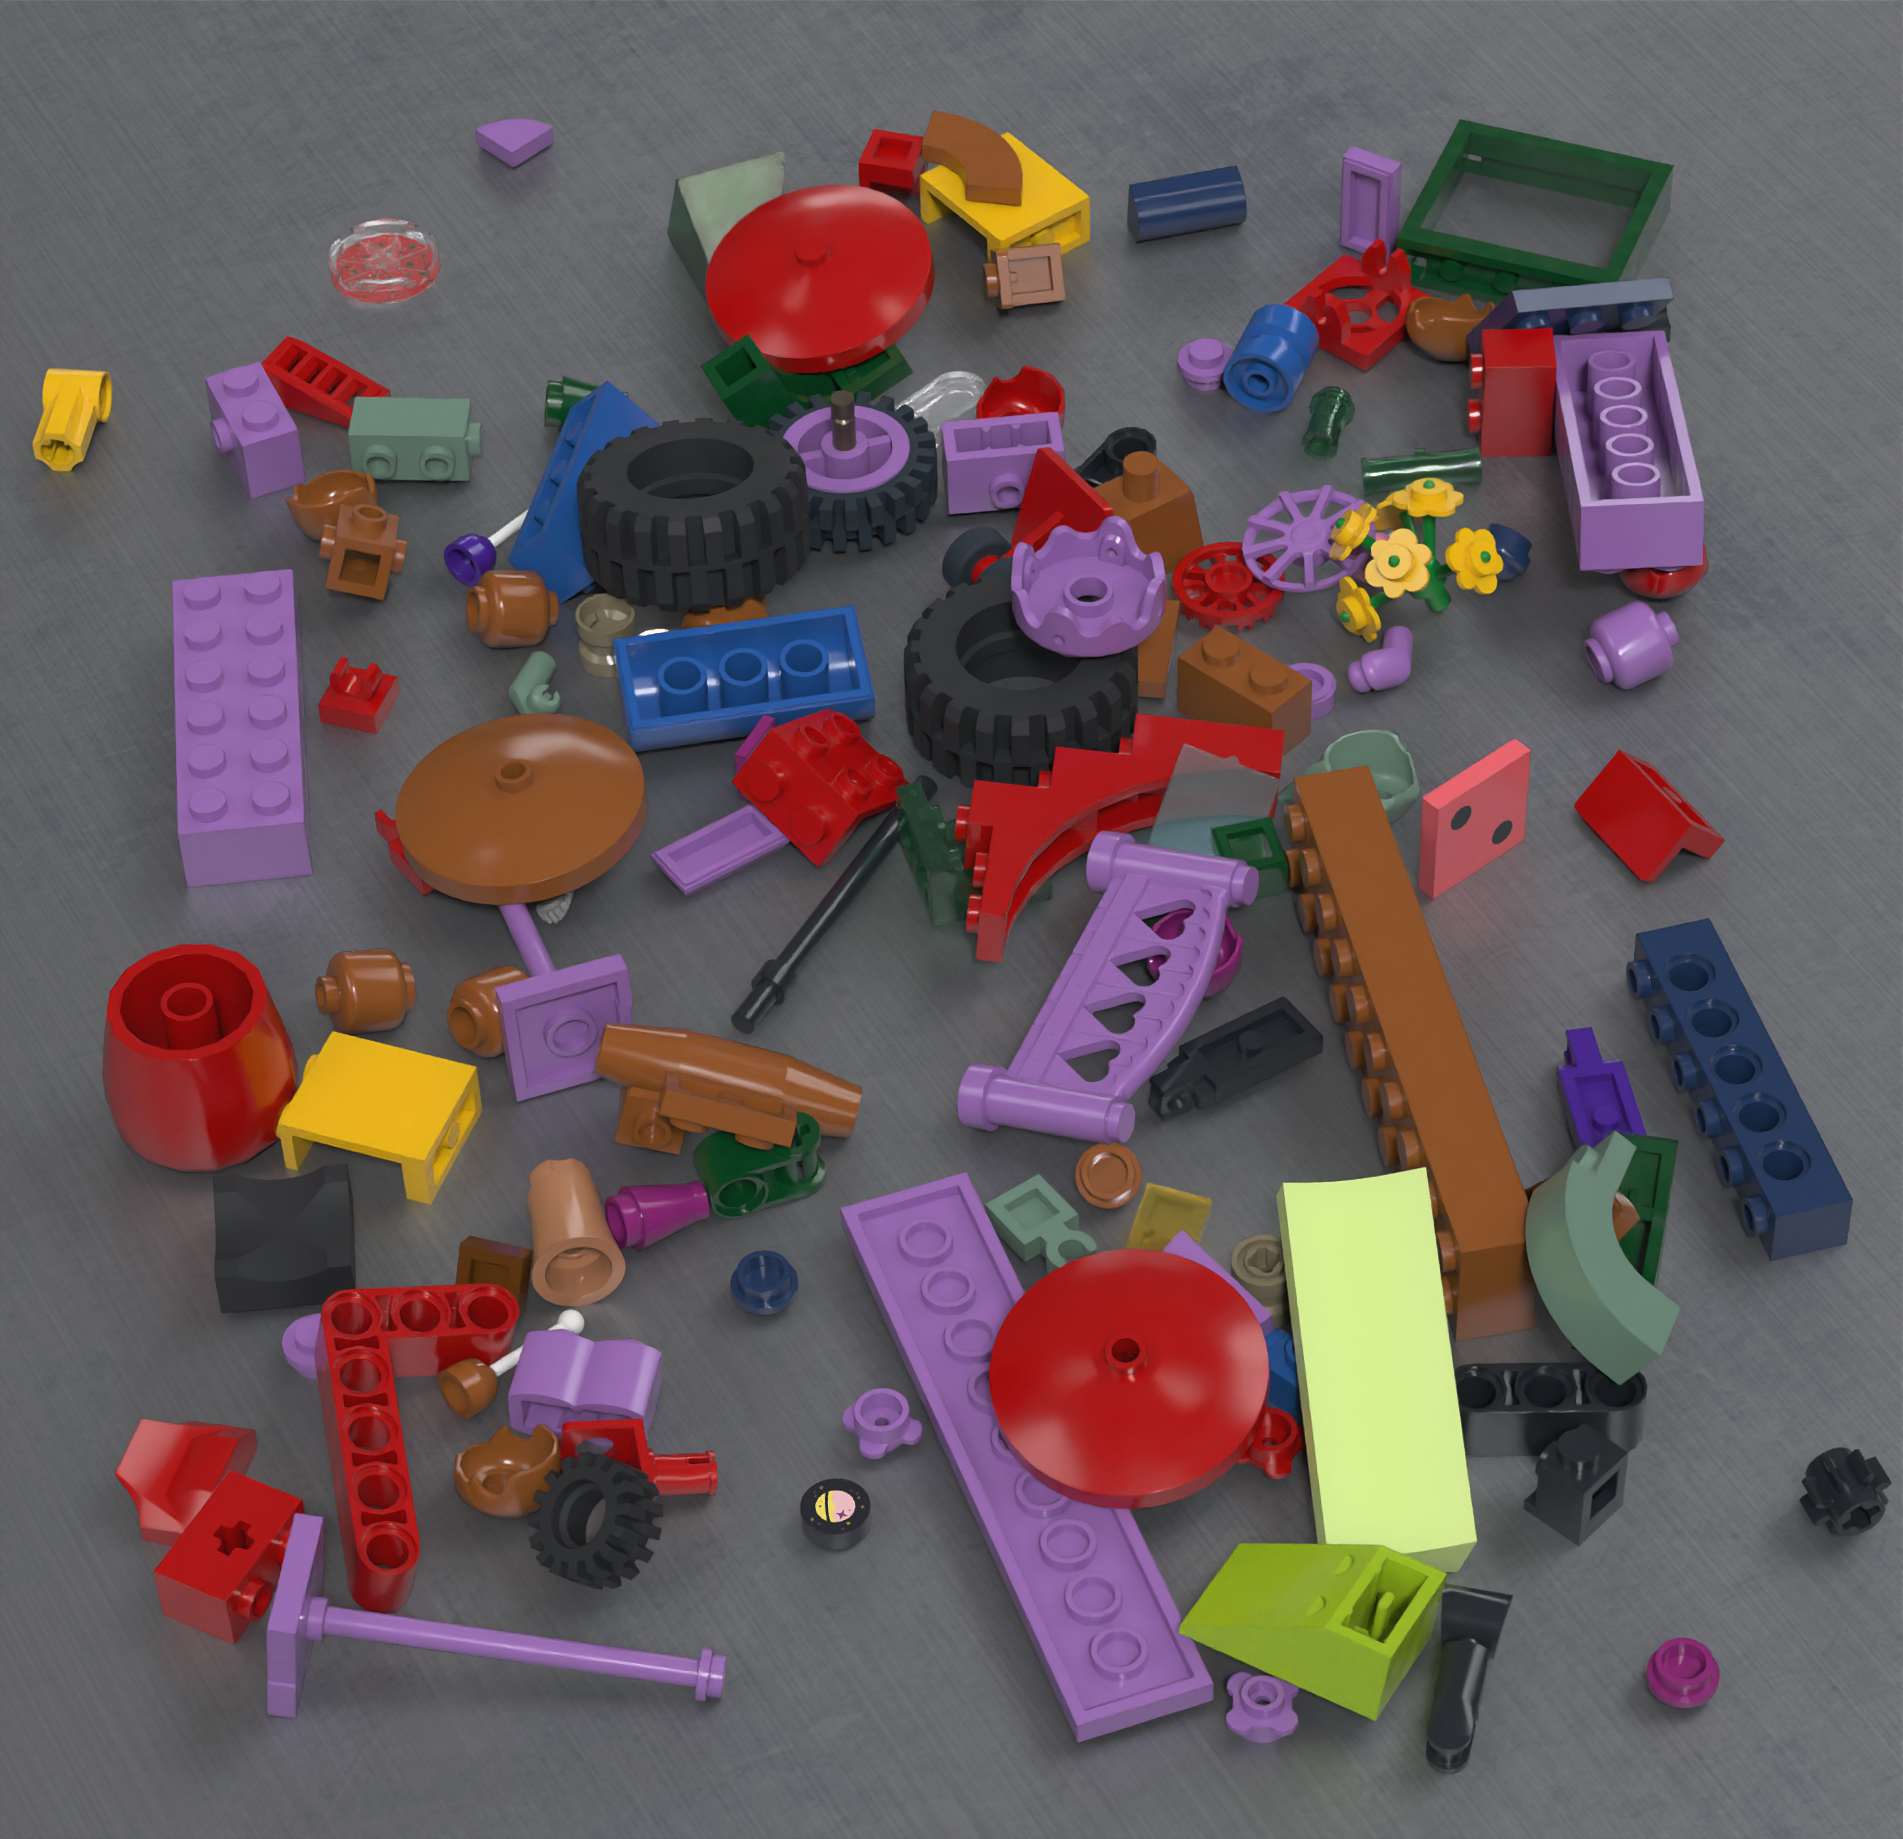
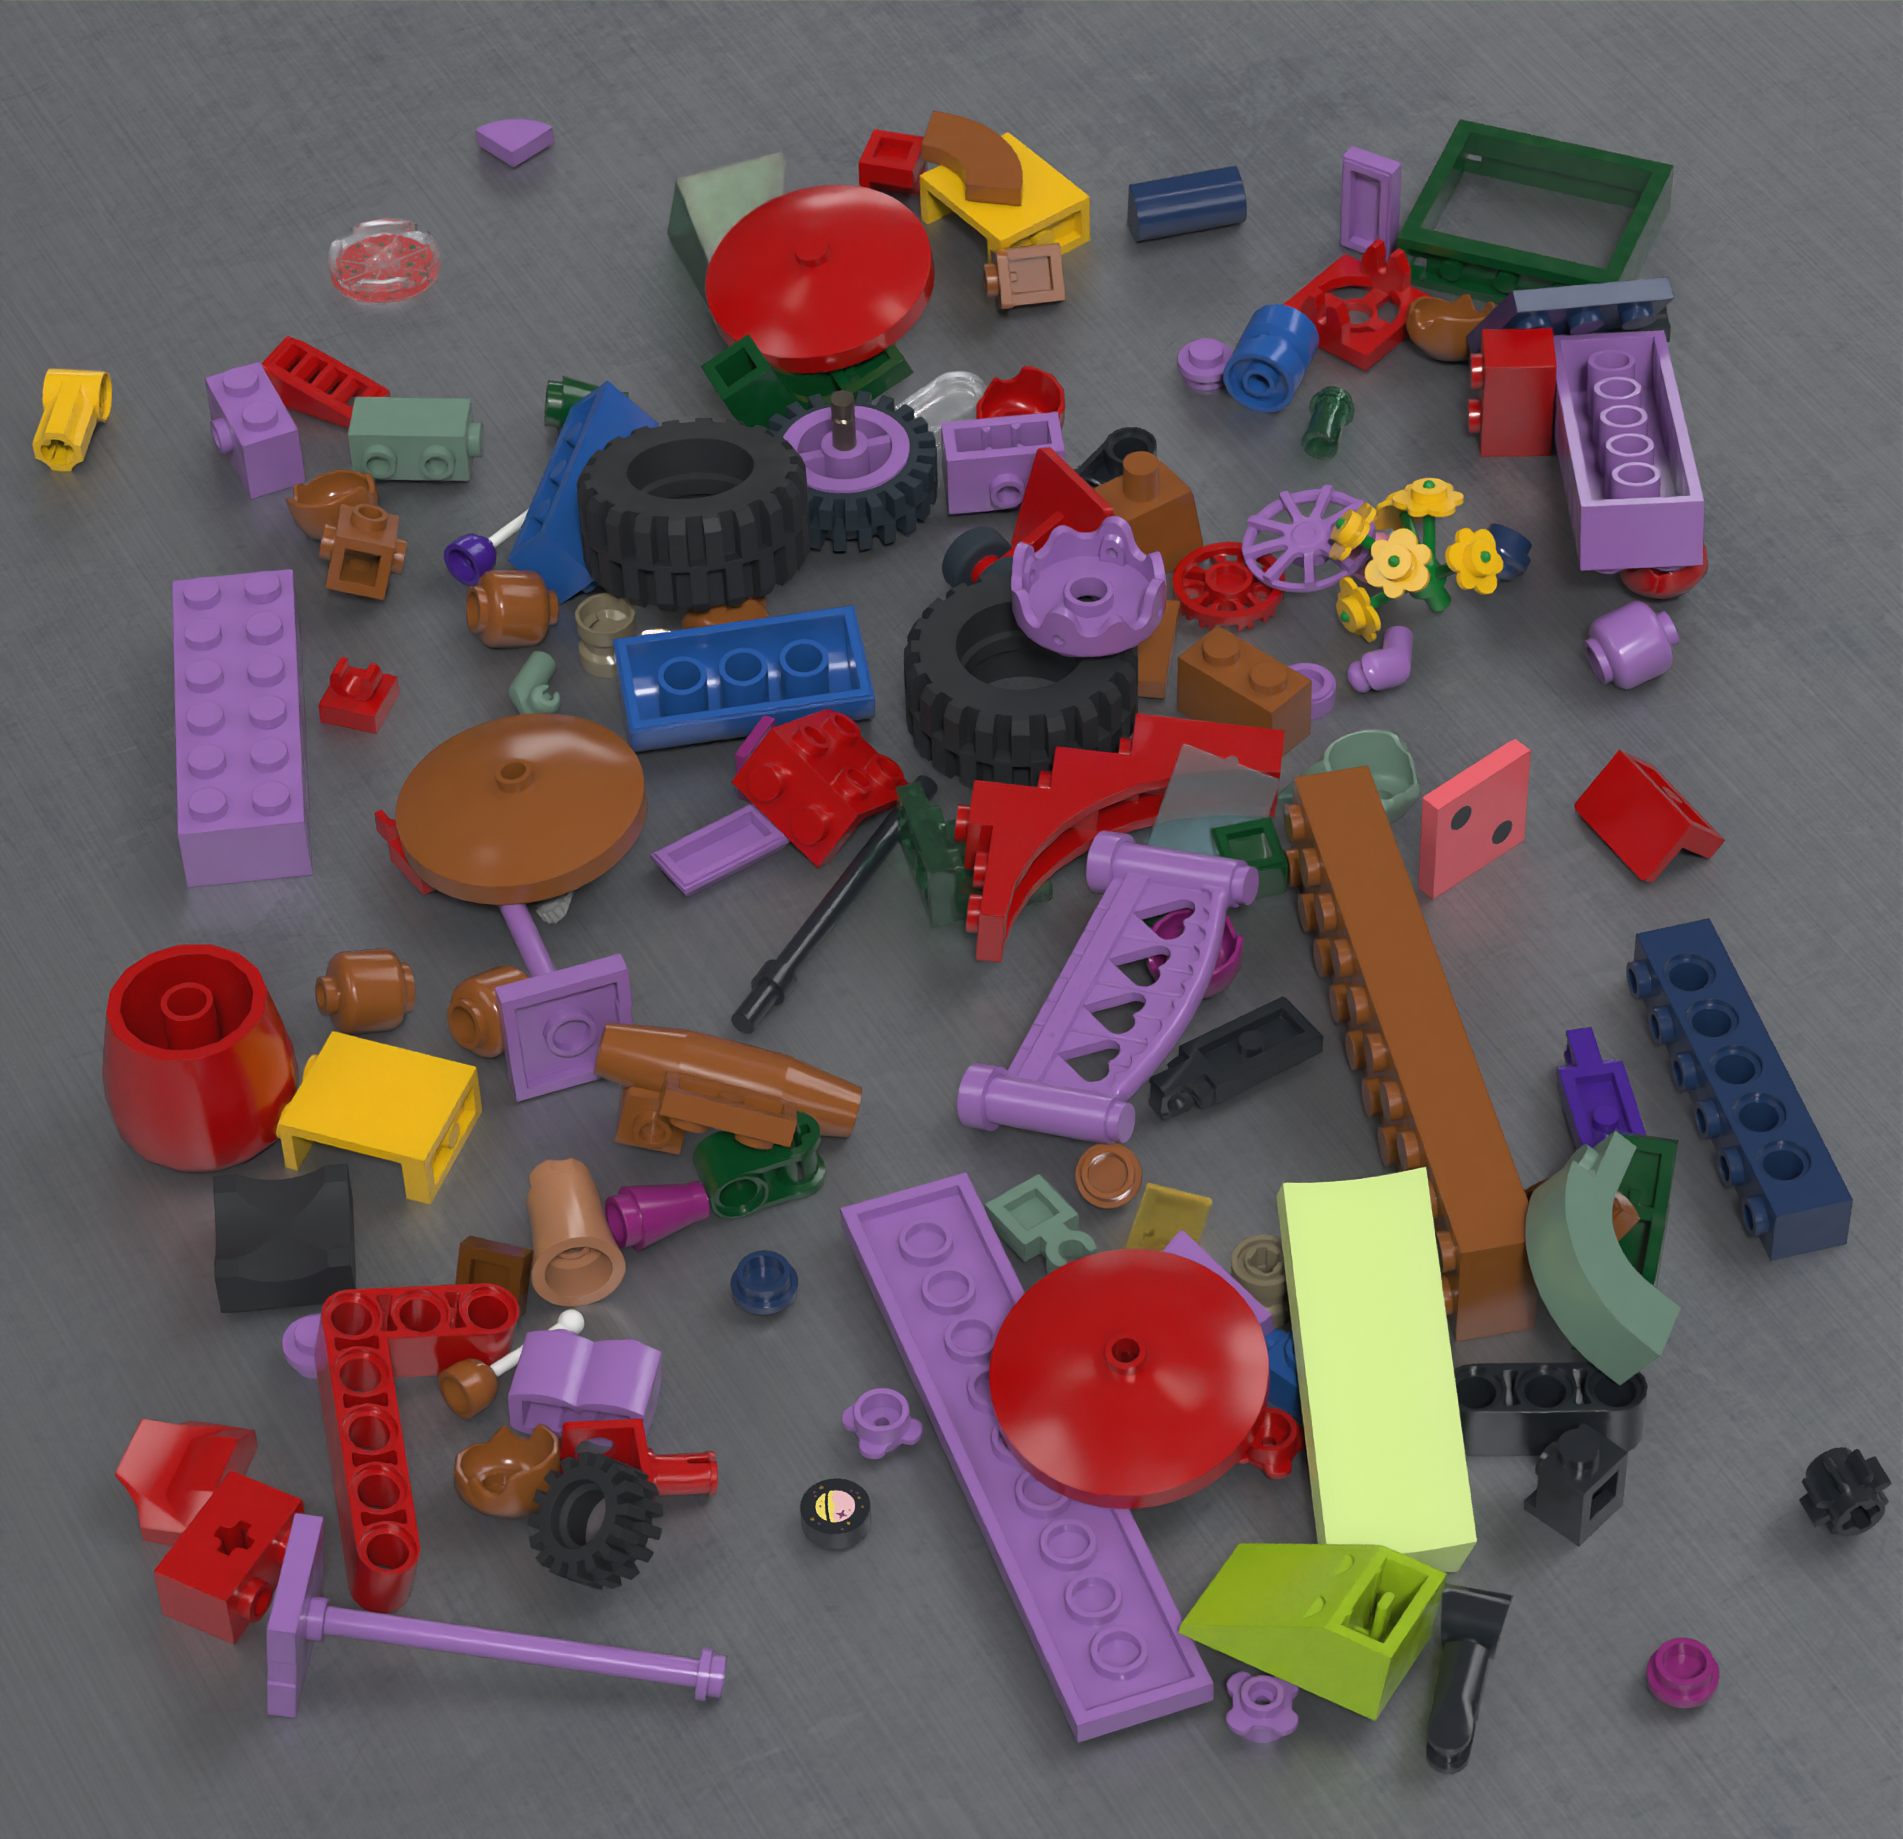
(1397, 472): clear green pin -> none

